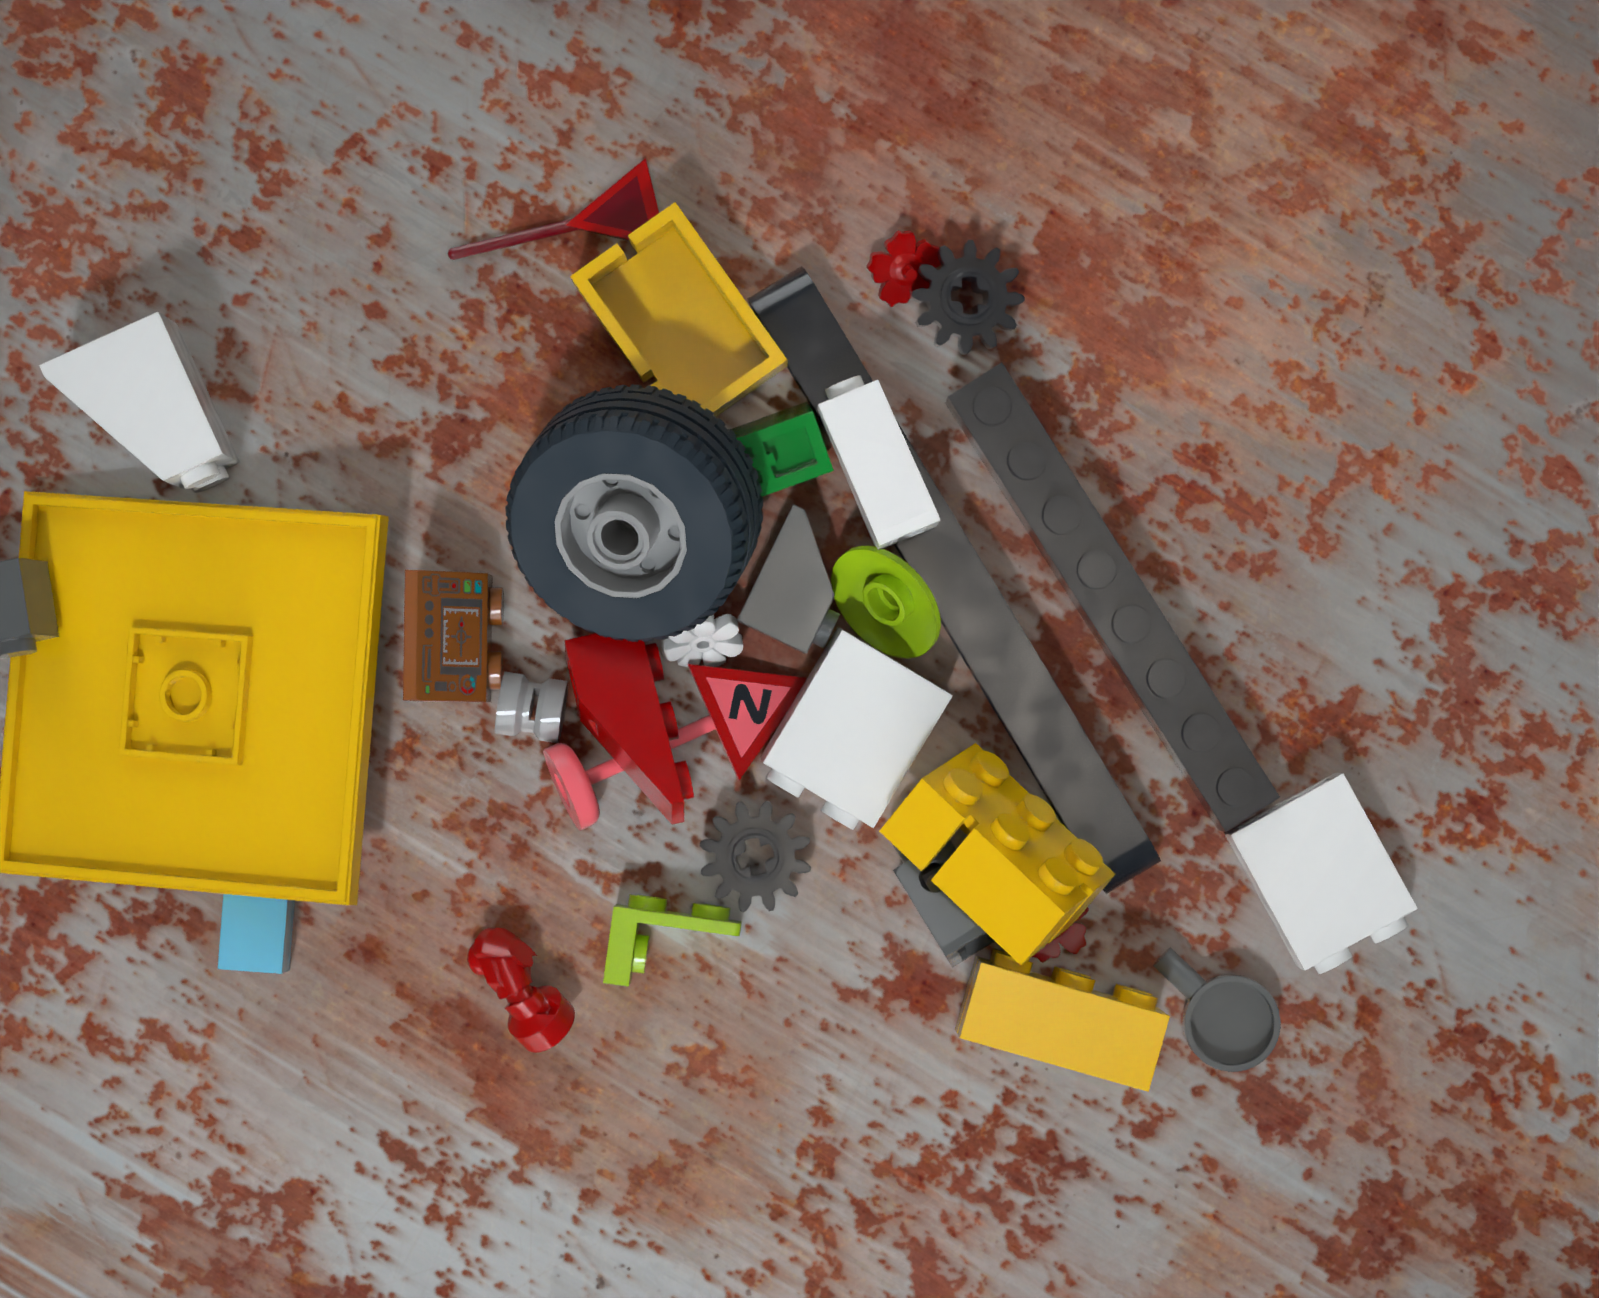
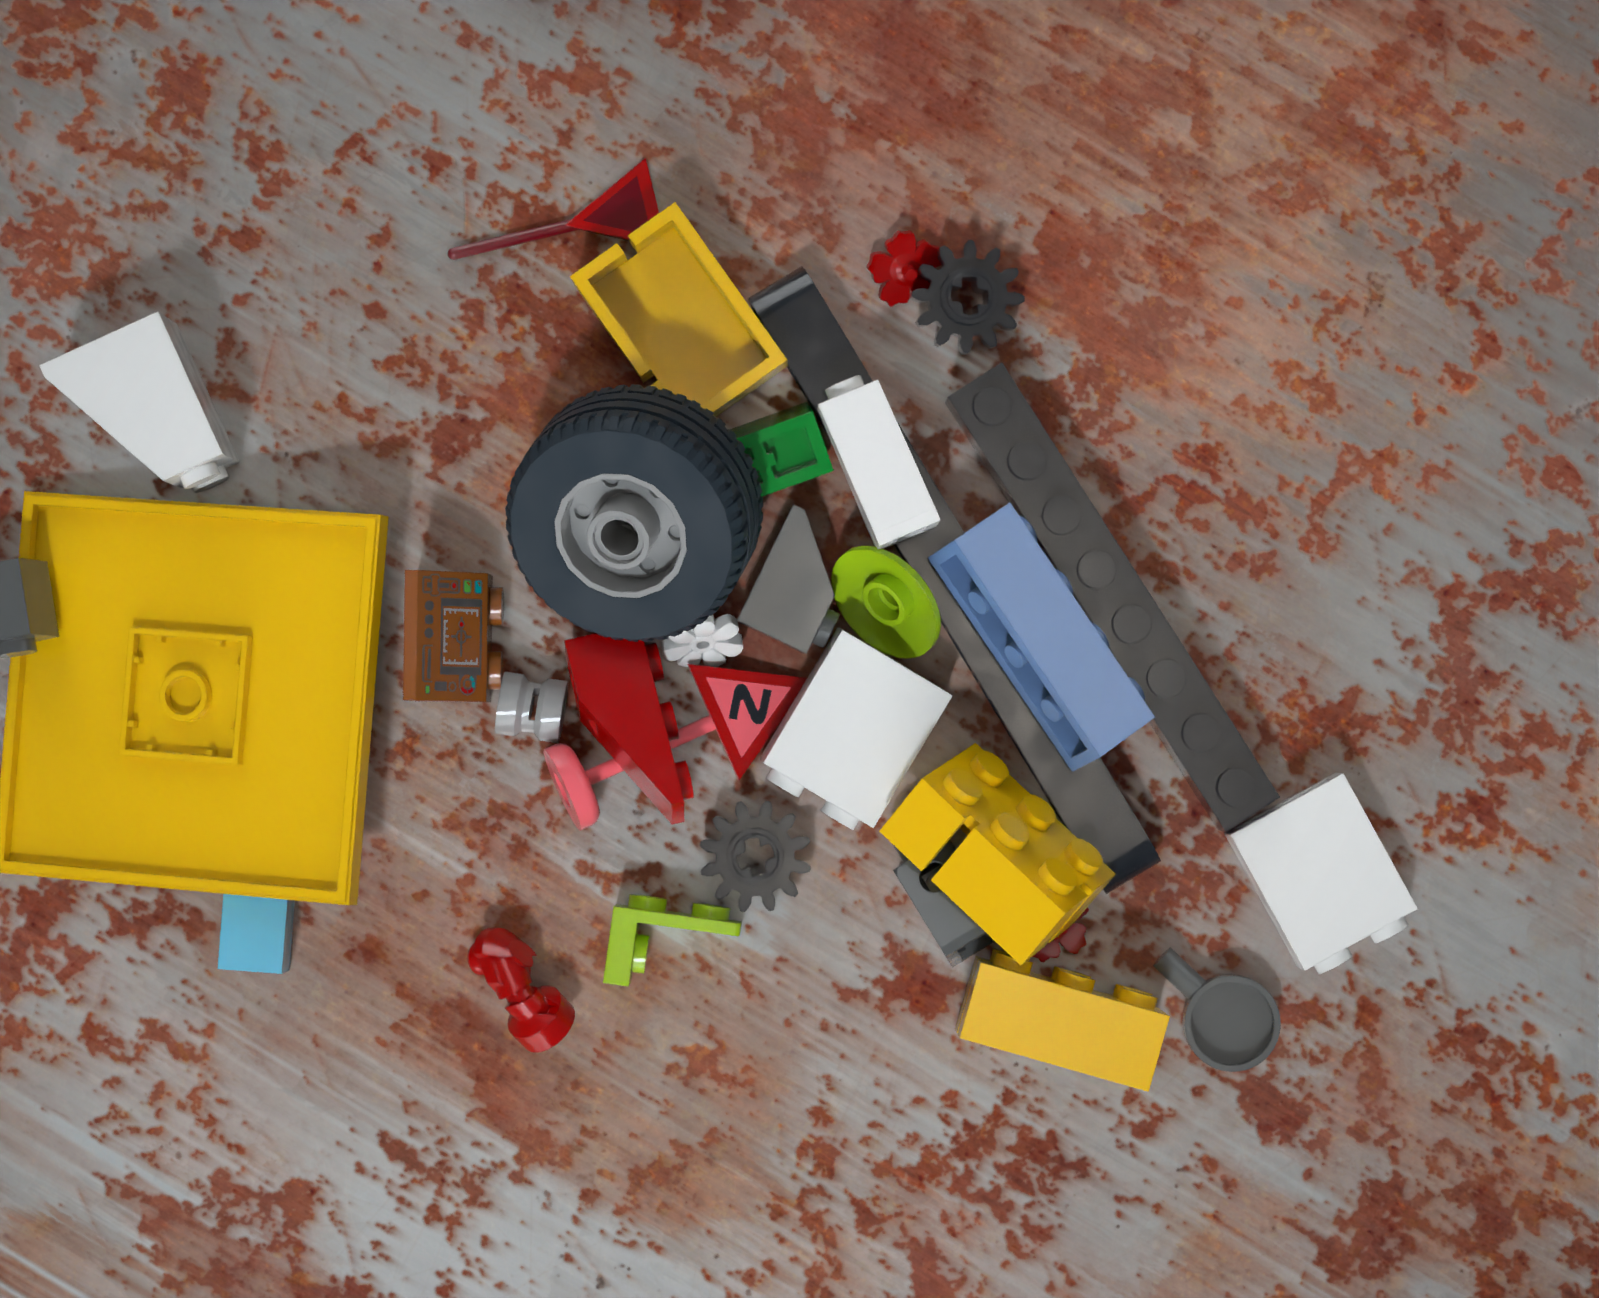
(1042, 637): none -> medium blue brick

